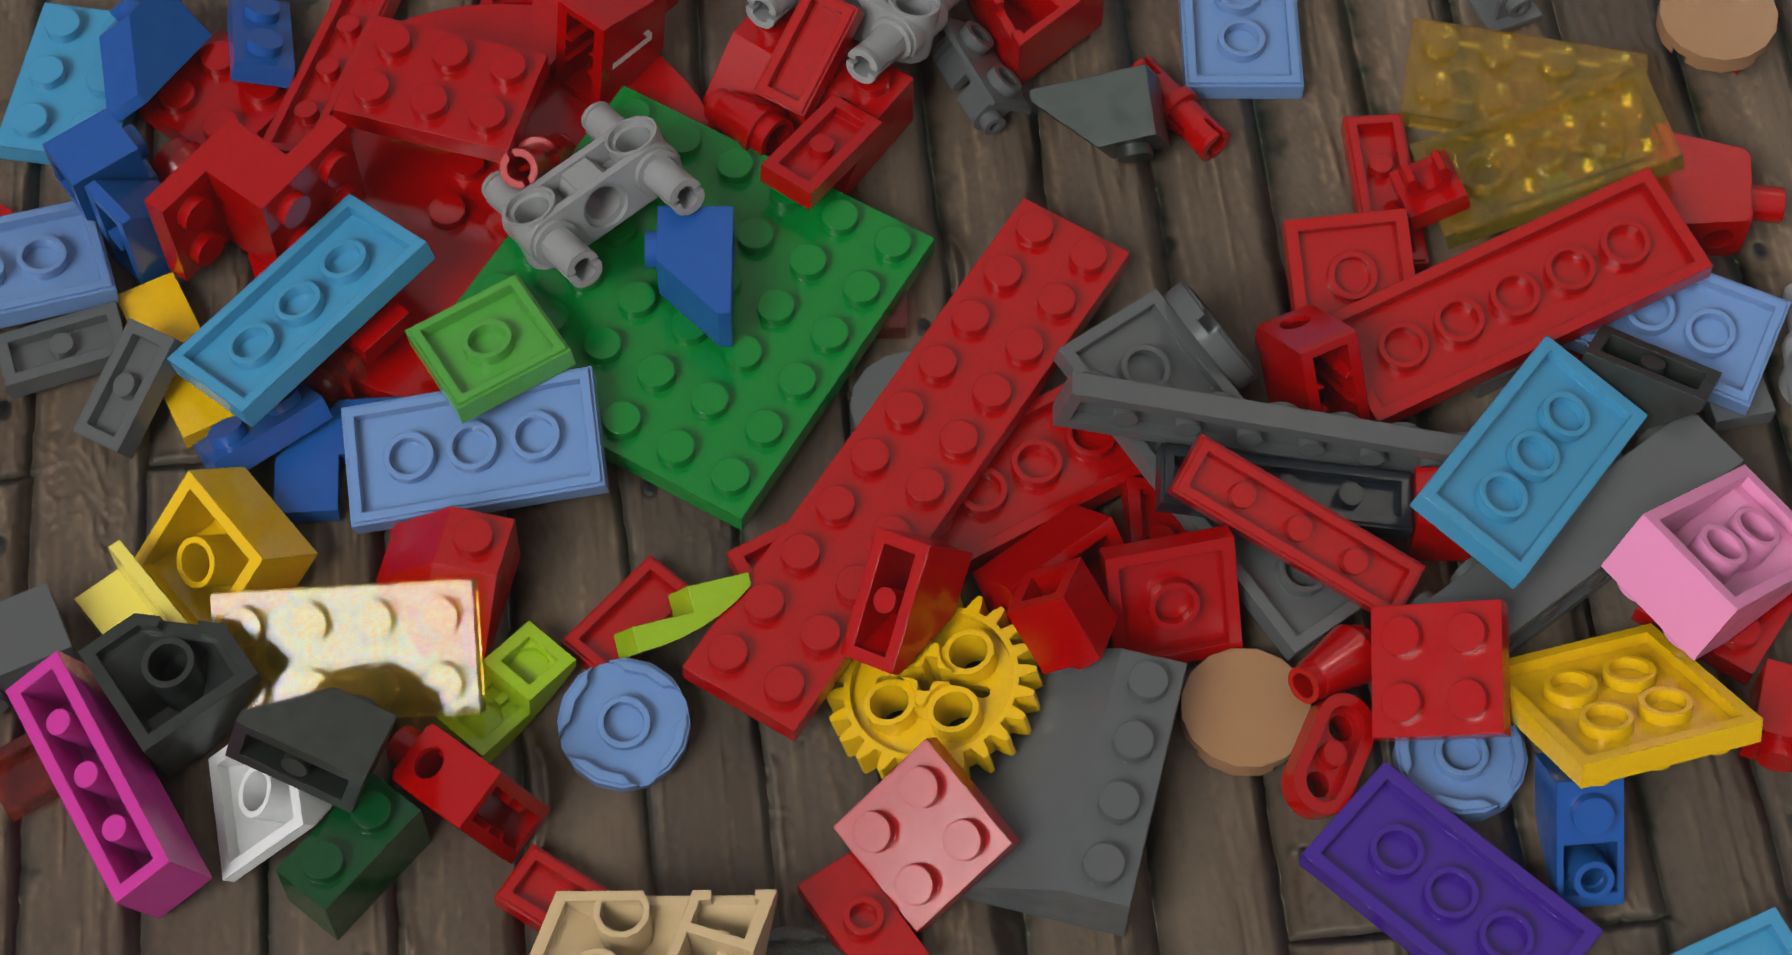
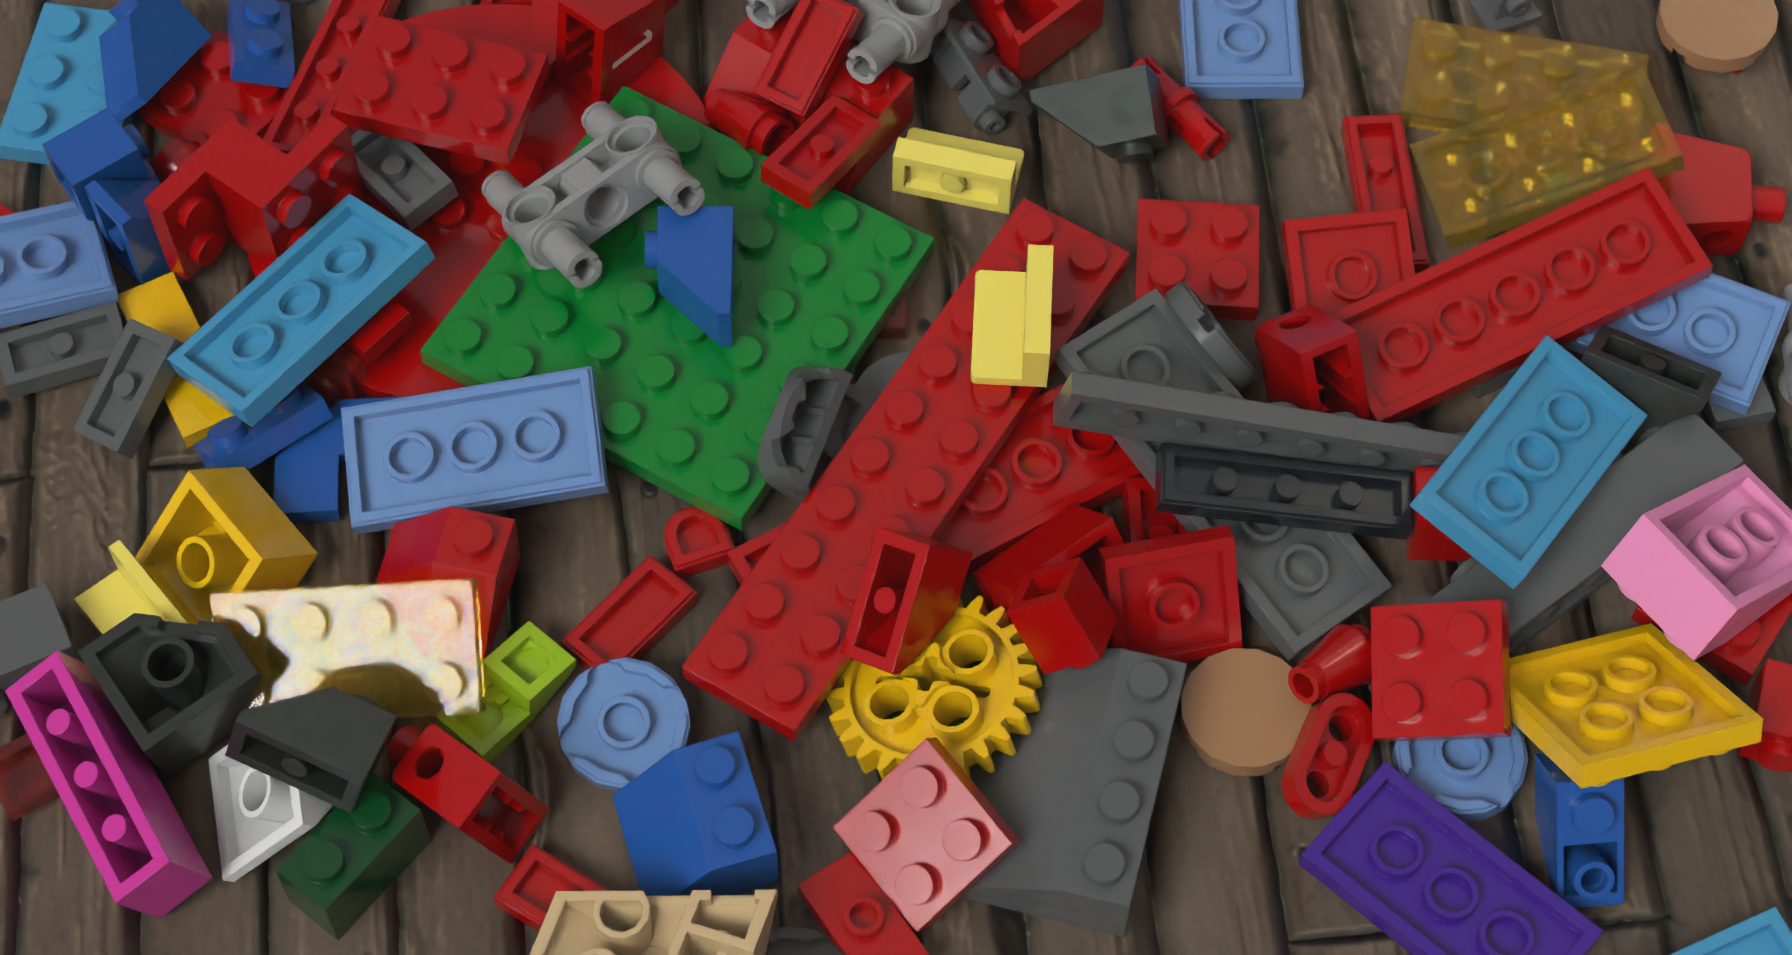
(402, 177): none -> dark grey plate
(490, 348): bright green tile -> none
(535, 152): red pin -> none
(691, 610): lime slope -> none
(696, 542): none -> red tile
(698, 823): none -> blue slope
(809, 427): none -> dark grey slope
(957, 170): none -> light yellow panel
(1013, 323): none -> light yellow panel
(1206, 247): none -> red plate
(1293, 527): red tile -> none
(1429, 189): red tile -> none

